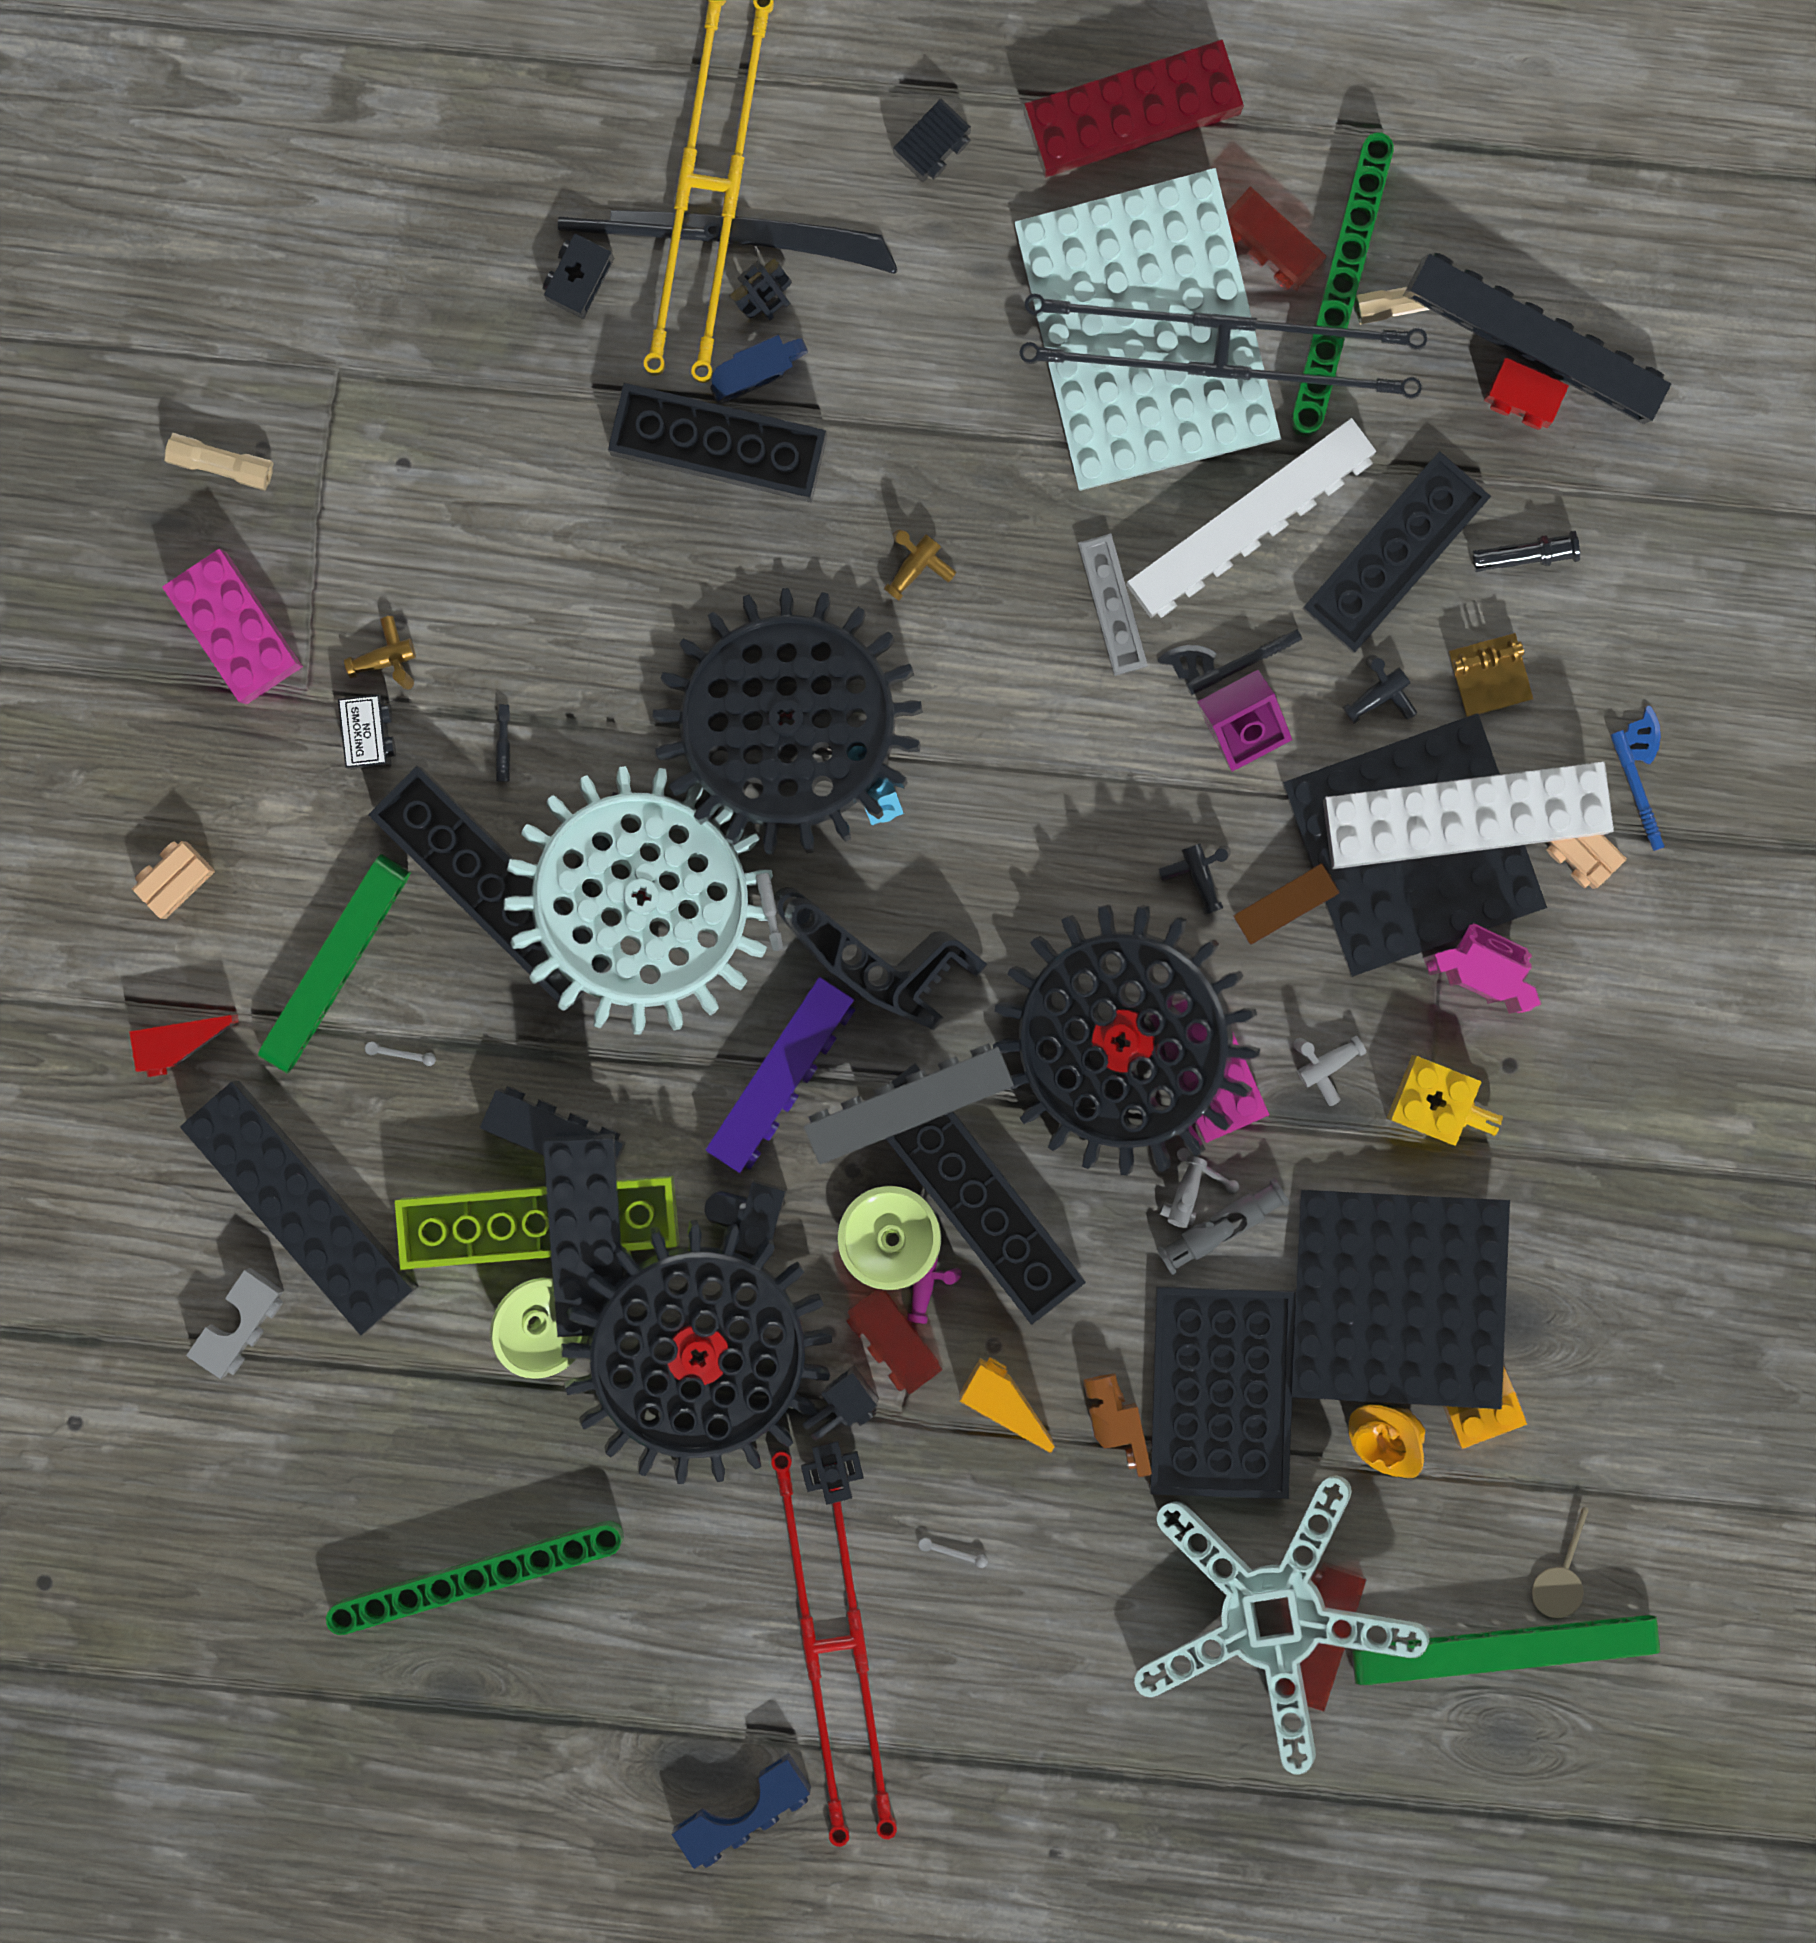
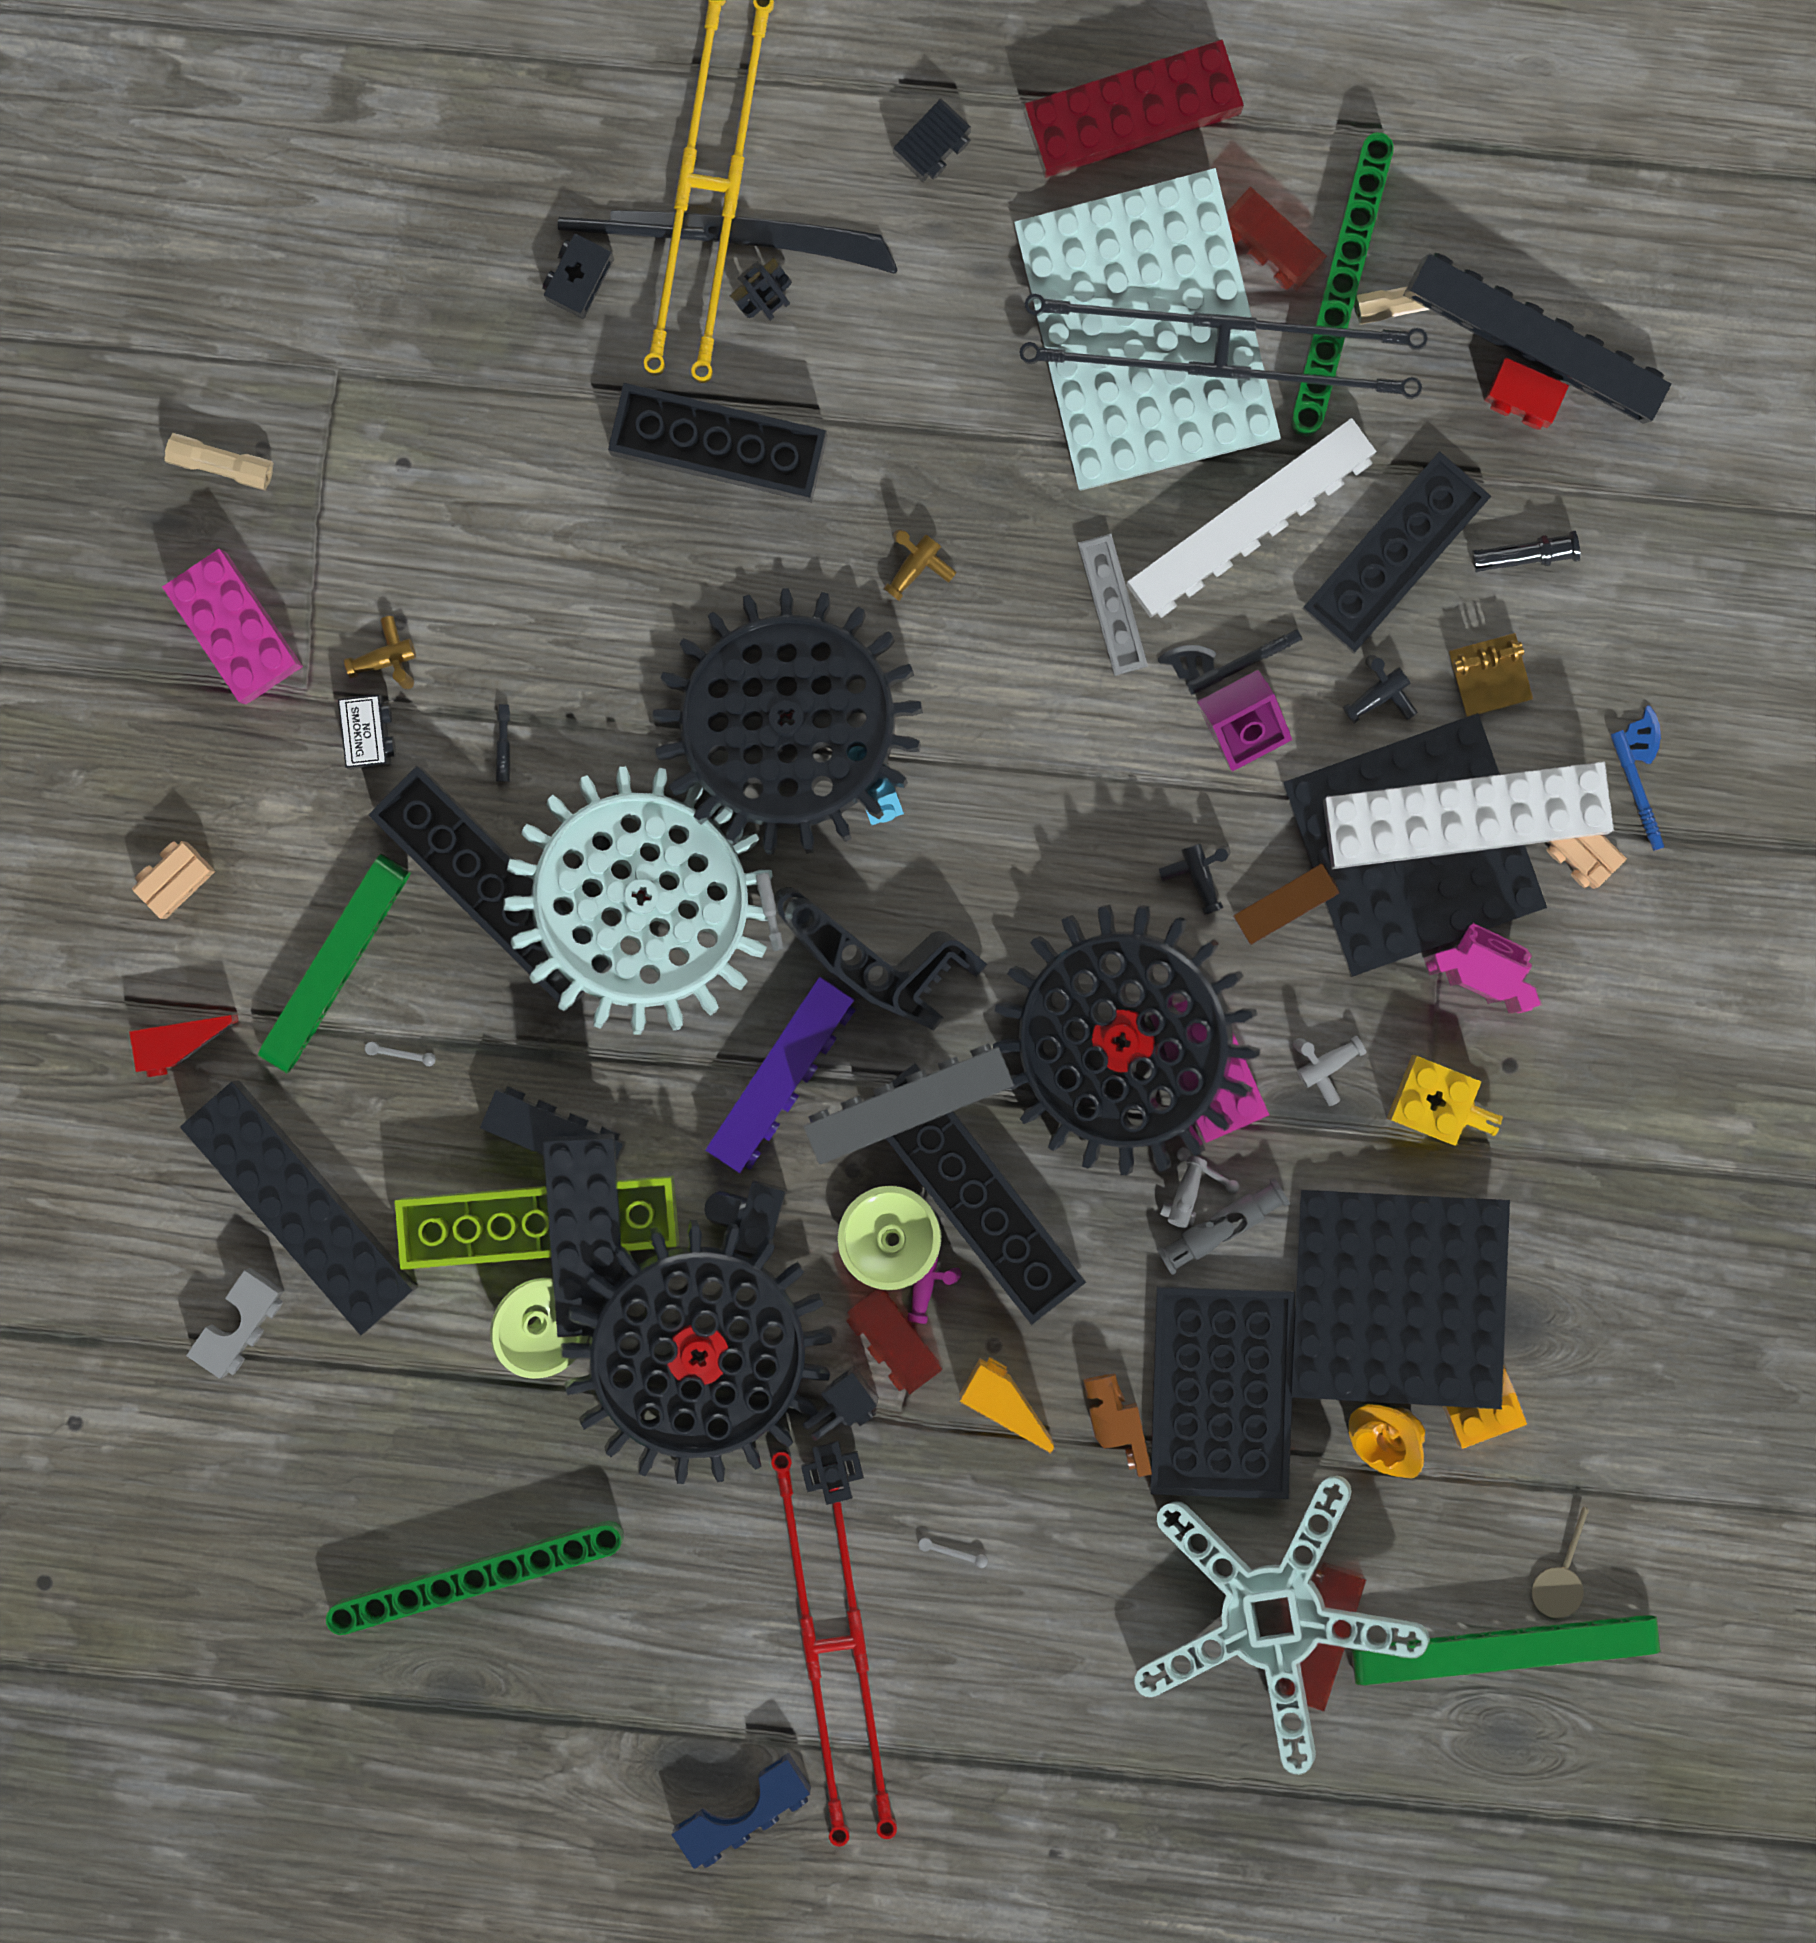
(755, 367): dark blue piece -> none

